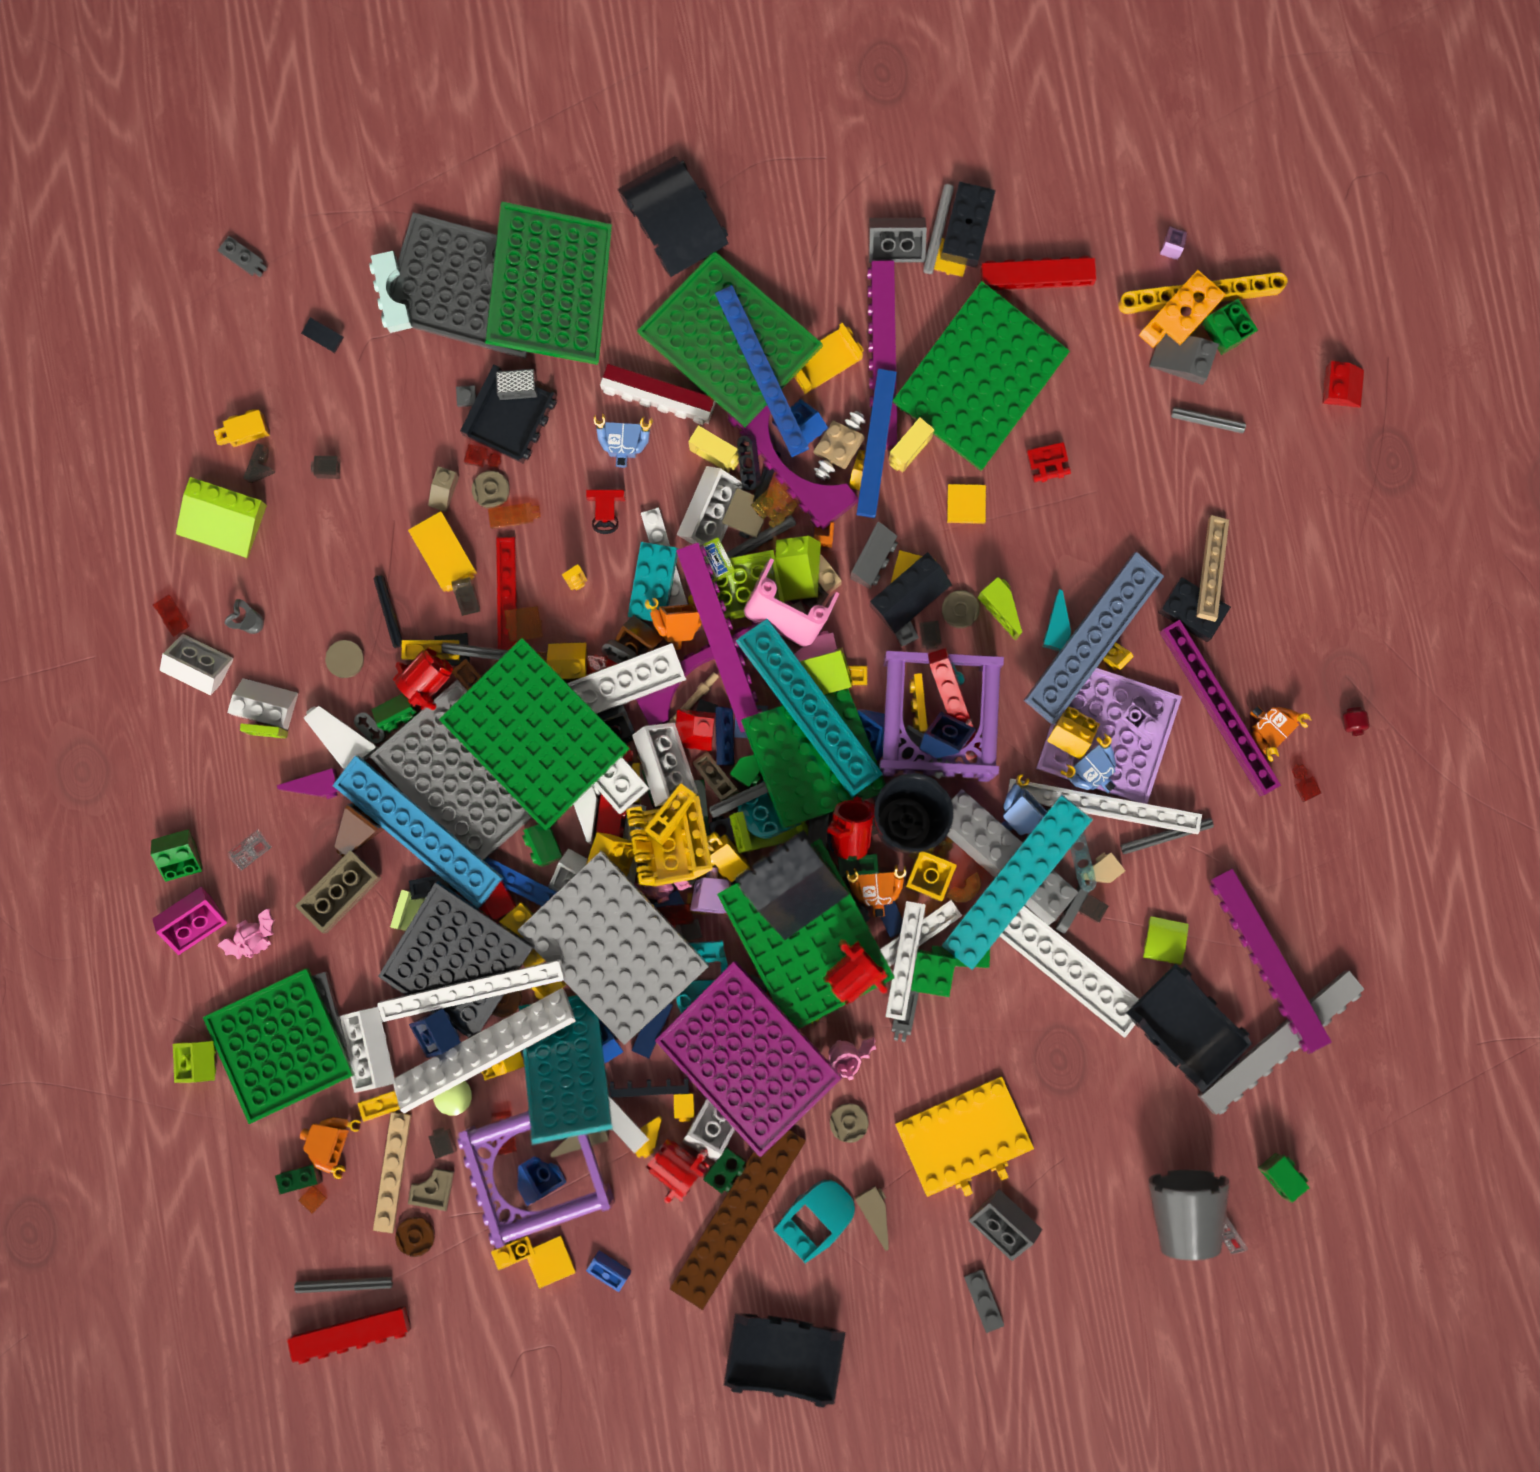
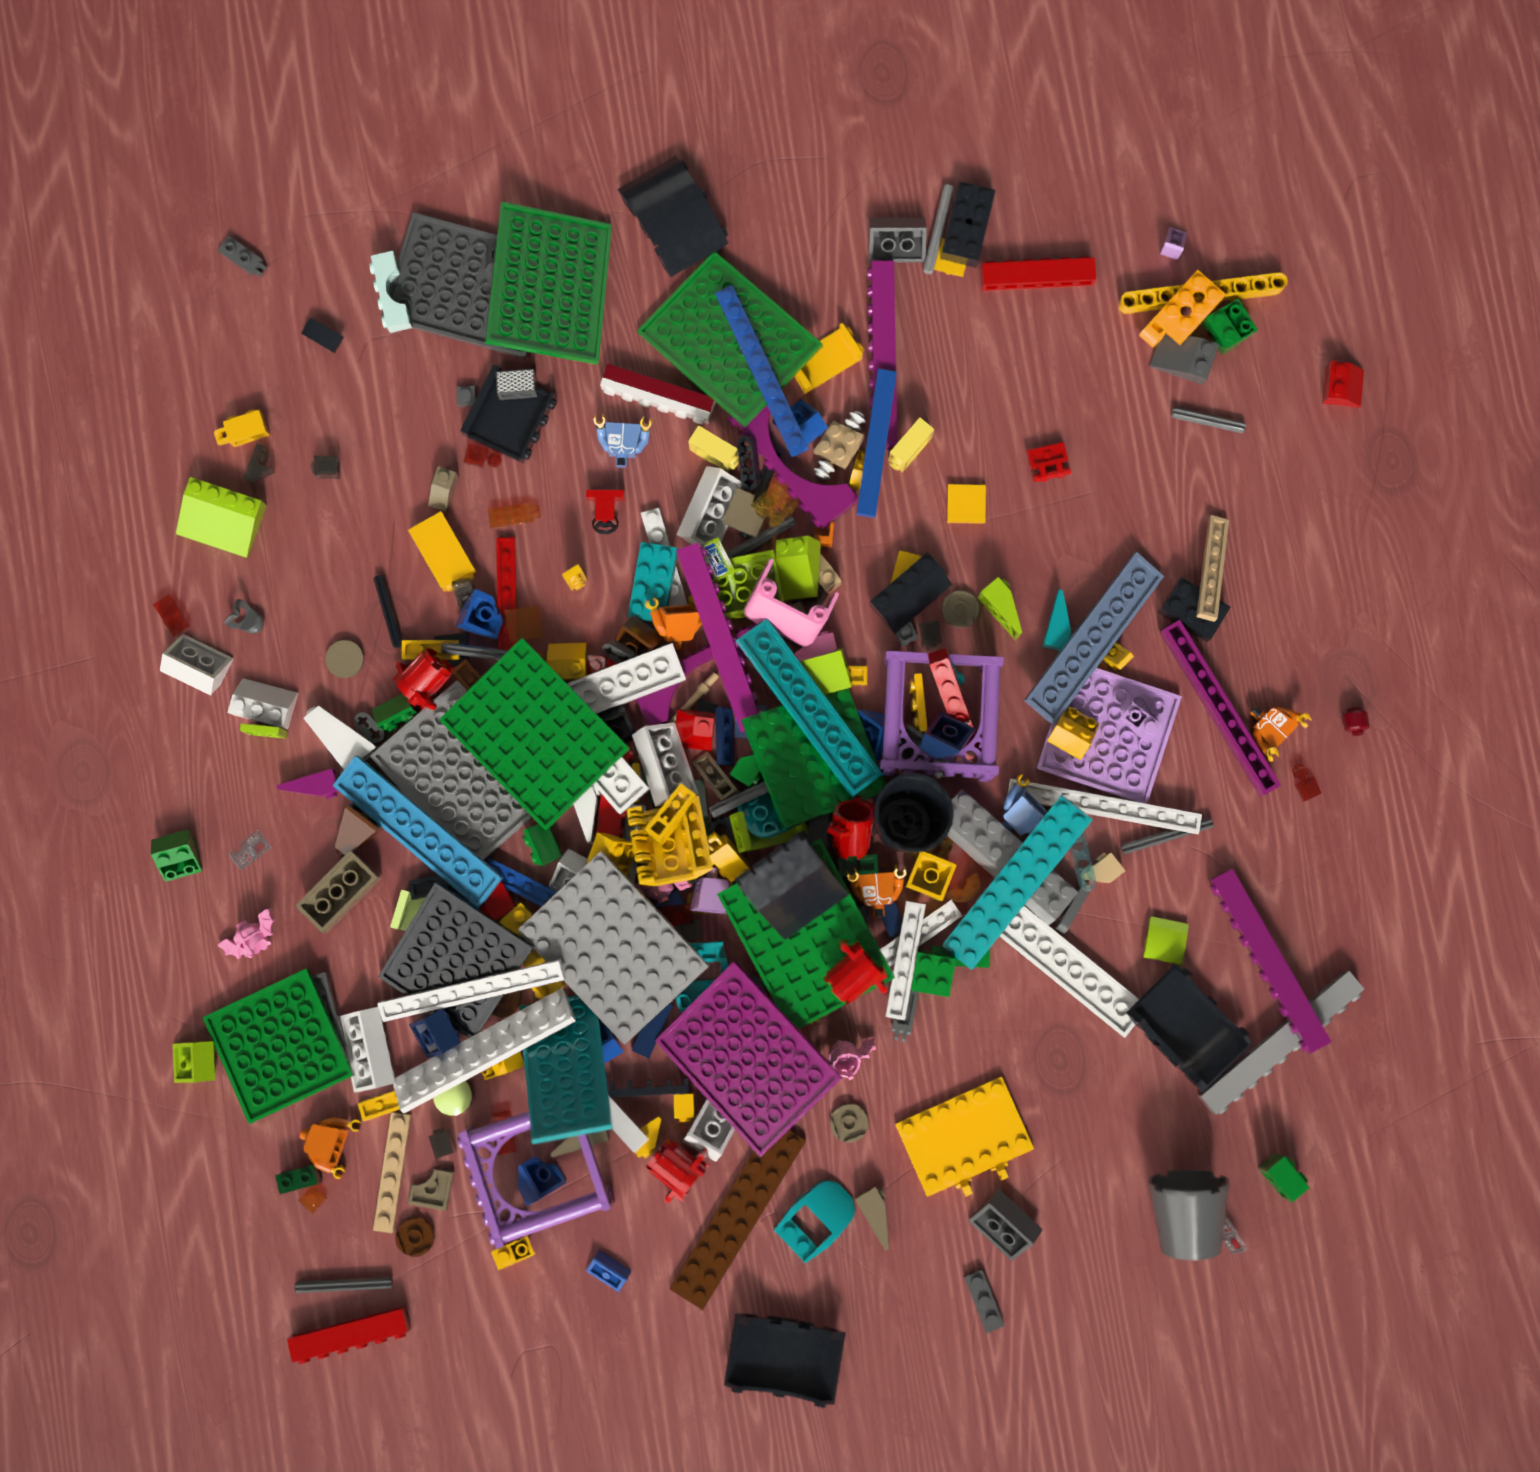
(189, 921): dark pink slope -> none
(480, 615): none -> blue slope
(490, 489): dark tan tile -> none
(551, 1262): yellow tile -> none
(721, 1167): dark green brick -> none
(874, 556): dark grey slope -> none
(981, 375): green plate -> none
(1093, 909): clear smoke panel -> none
(1094, 768): medium blue torso -> none

